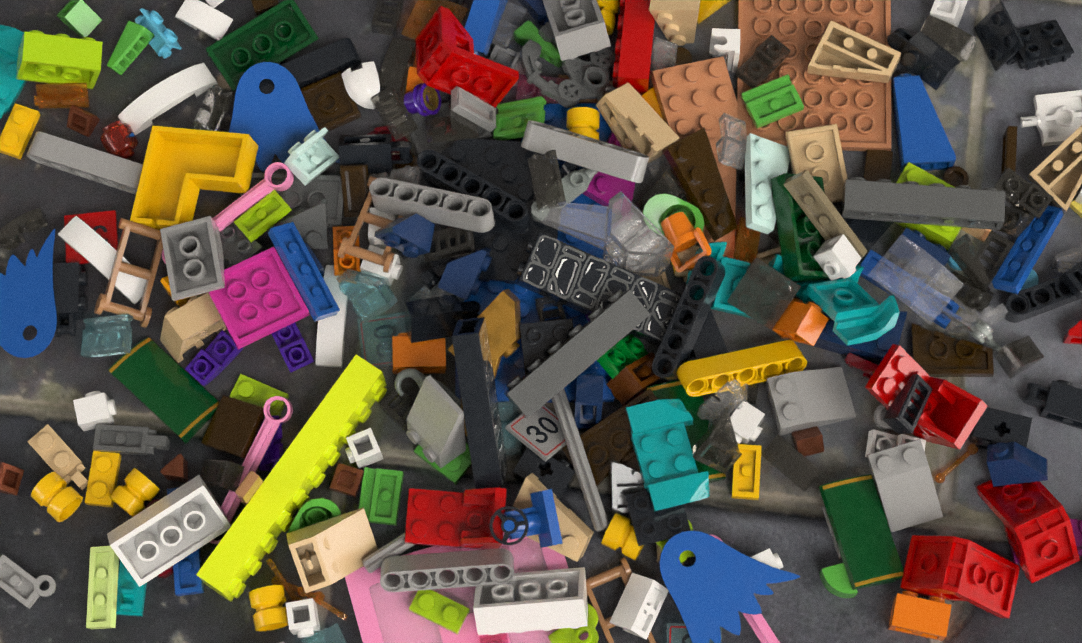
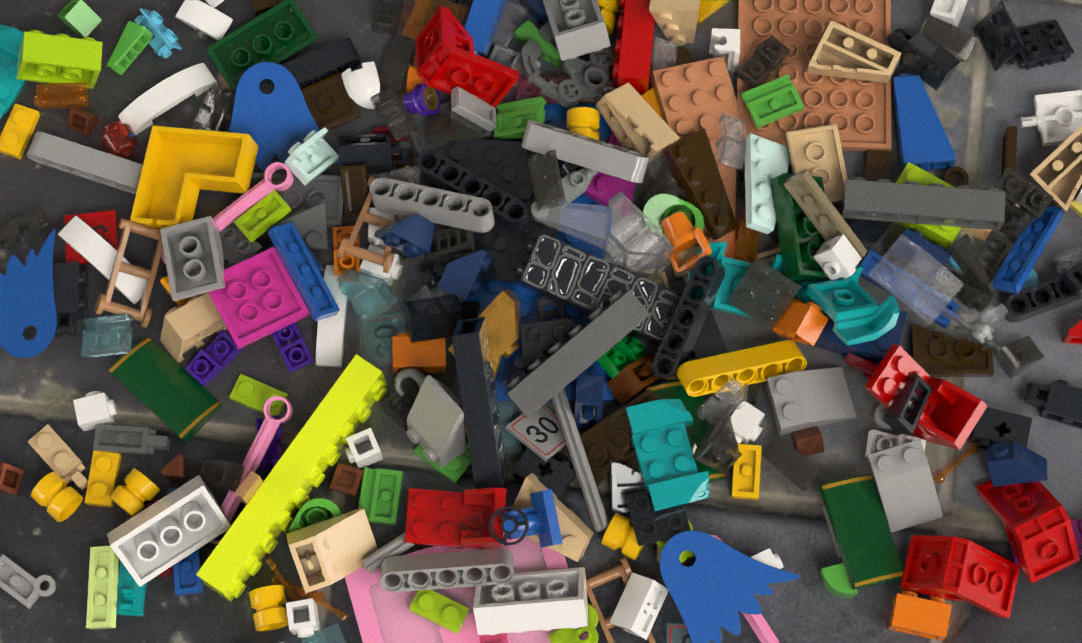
(234, 427): dark brown tile -> none

